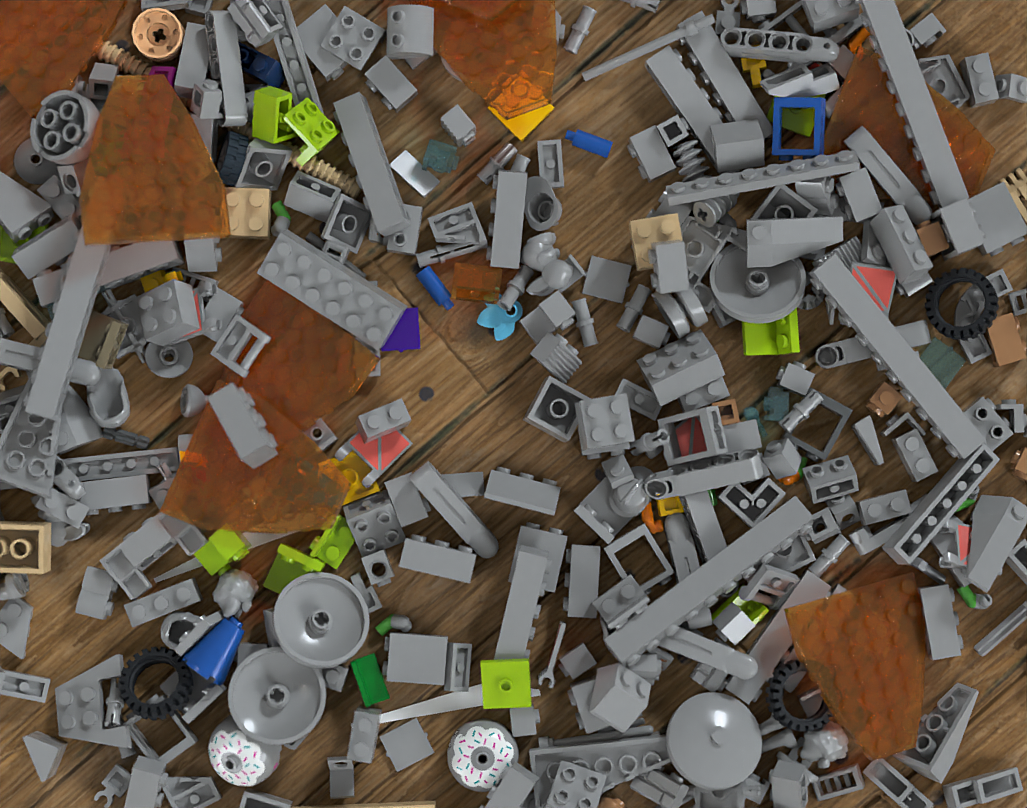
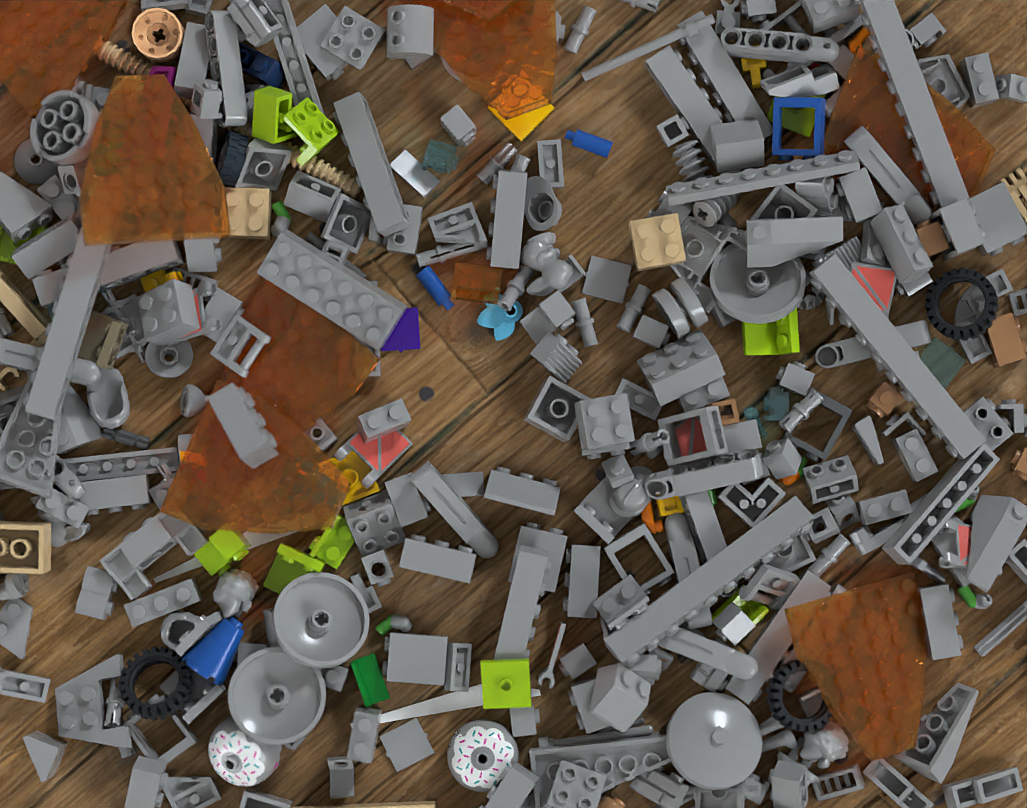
(102, 80): light grey brick -> none
(116, 783): light grey plate -> none
(391, 84): light grey brick -> none
(651, 154): light grey brick -> none
(669, 266): light grey brick -> none

